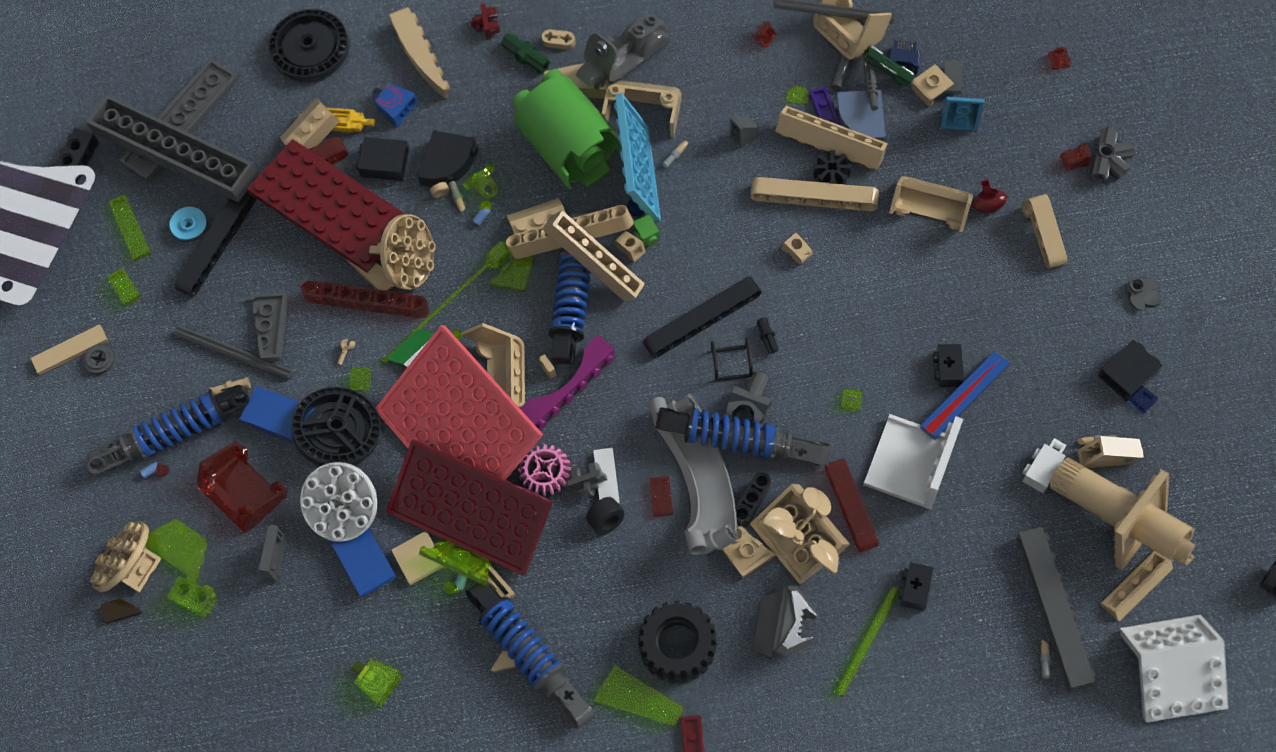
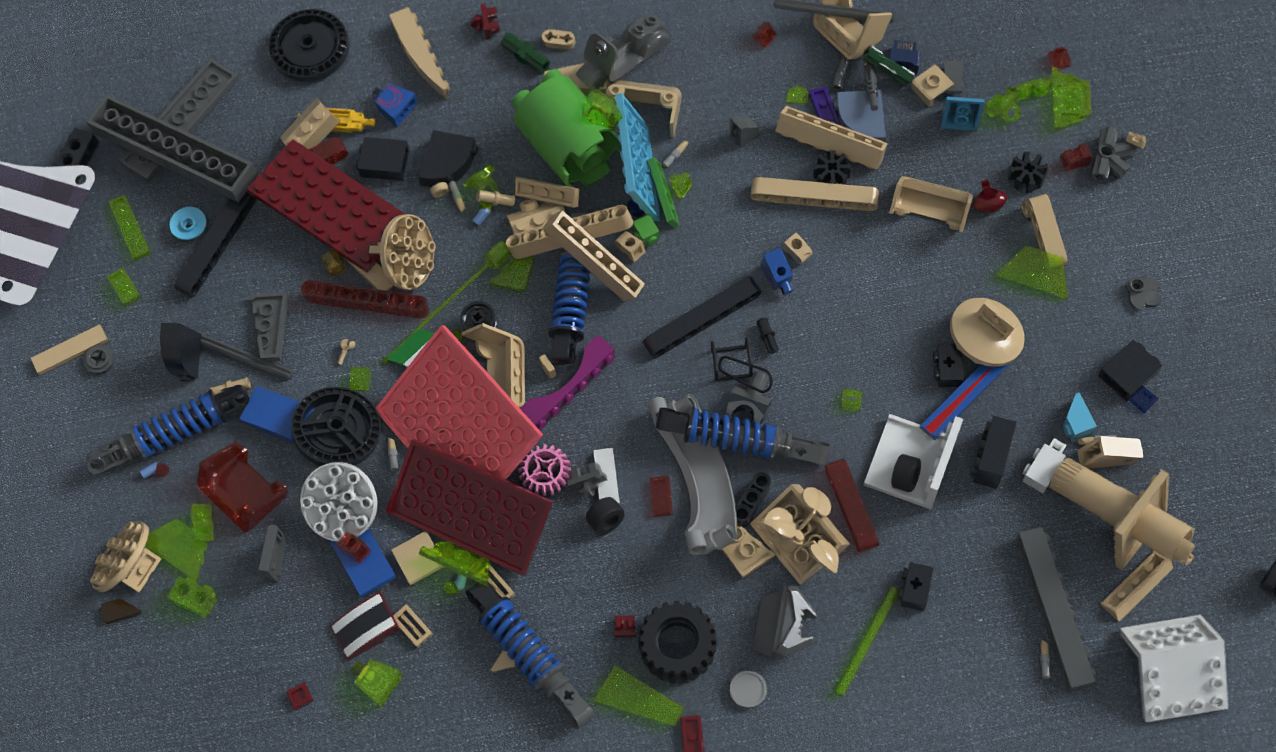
(180, 350): none -> black brick
(201, 523): none -> clear neon green slope
(299, 696): none -> dark red tile
(334, 264): none -> clear yellow wheel
(354, 547): none -> clear red leg
(364, 626): none -> slope
(392, 455): none -> light grey piece
(422, 638): none -> tan tile
(476, 314): none -> black wheel
(495, 198): none -> tan pin
(529, 205): none -> tan tile
(546, 192): none -> tan tile
(601, 109): none -> clear neon green torso
(624, 626): none -> dark red tile
(663, 192): none -> bright green tile
(681, 183): none -> clear neon green tile
(748, 364): none -> black piece
(748, 689): none -> light grey piece
(777, 271): none -> blue torso
(906, 473): none -> black tyre
(987, 332): none -> tan bracket
(993, 451): none -> black piece
(1002, 103): none -> clear neon green tile
(1028, 172): none -> black gear
(1035, 87): none -> clear neon green slope
(1037, 270): none -> clear neon green wing
(1070, 99): none -> clear neon green wing
(1078, 420): none -> medium azure slope
(1136, 139): none -> tan tile

